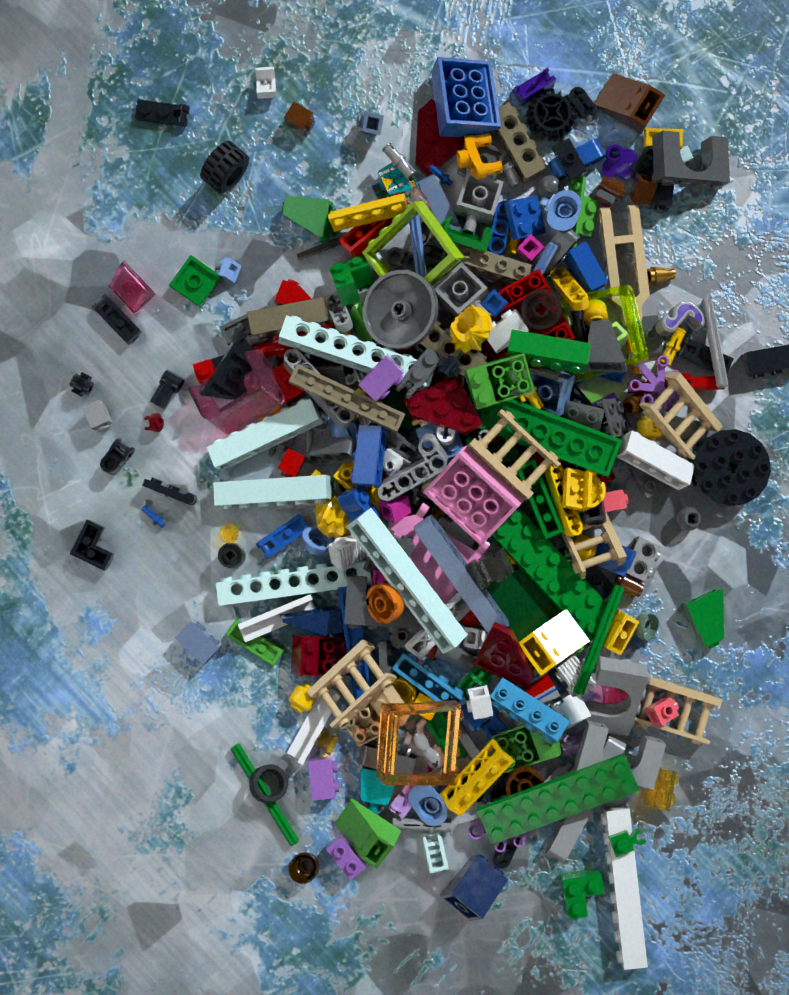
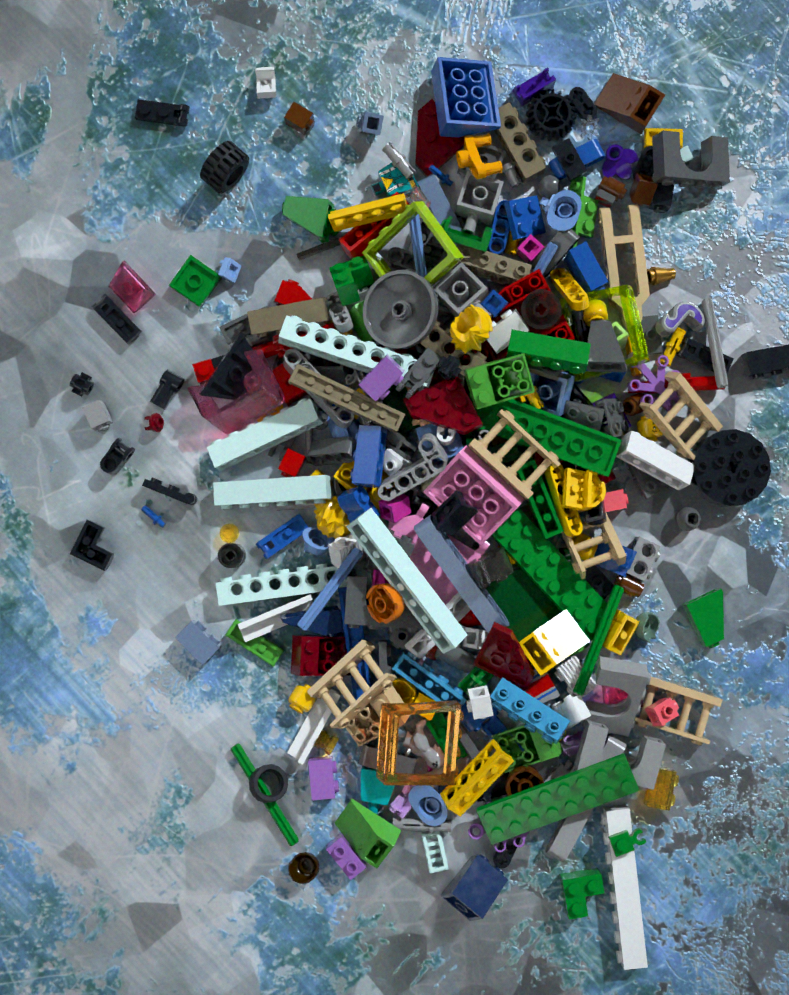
(331, 587): none -> medium blue axle
(453, 514): none -> black panel

